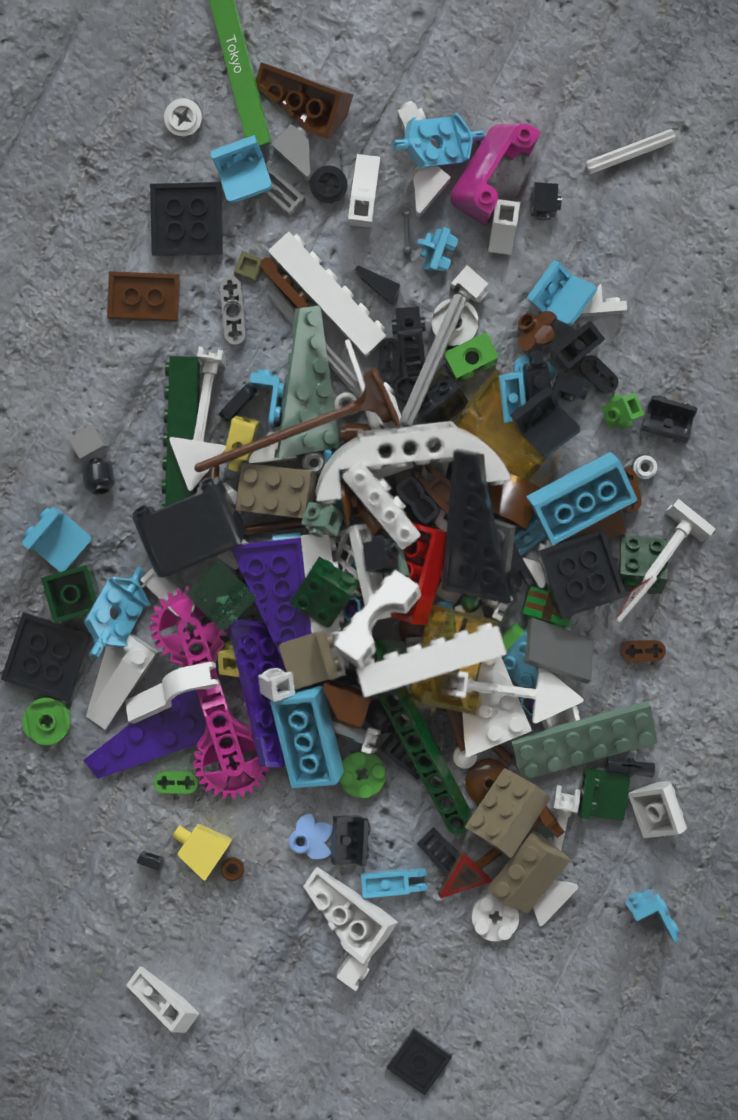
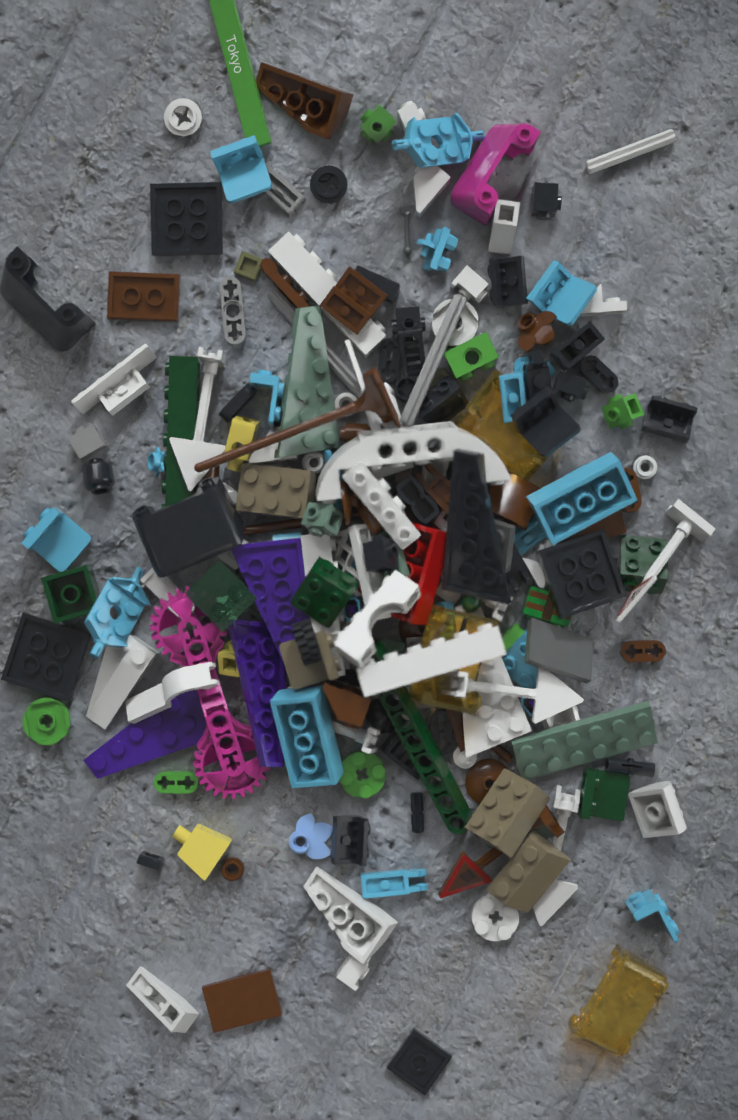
(59, 327): none -> black windscreen
(118, 385): none -> white bracket
(155, 461): none -> medium azure plate
(242, 1000): none -> reddish brown tile
(276, 679): white brick -> none
(295, 150): light grey slope -> none
(307, 642): none -> black tyre
(353, 300): none -> reddish brown slope
(364, 191): white slope -> none
(380, 115): none -> bright green brick
(417, 816): none -> black piece
(436, 858): black slope -> none
(507, 281): none -> black bracket
(619, 1003): none -> clear yellow windscreen

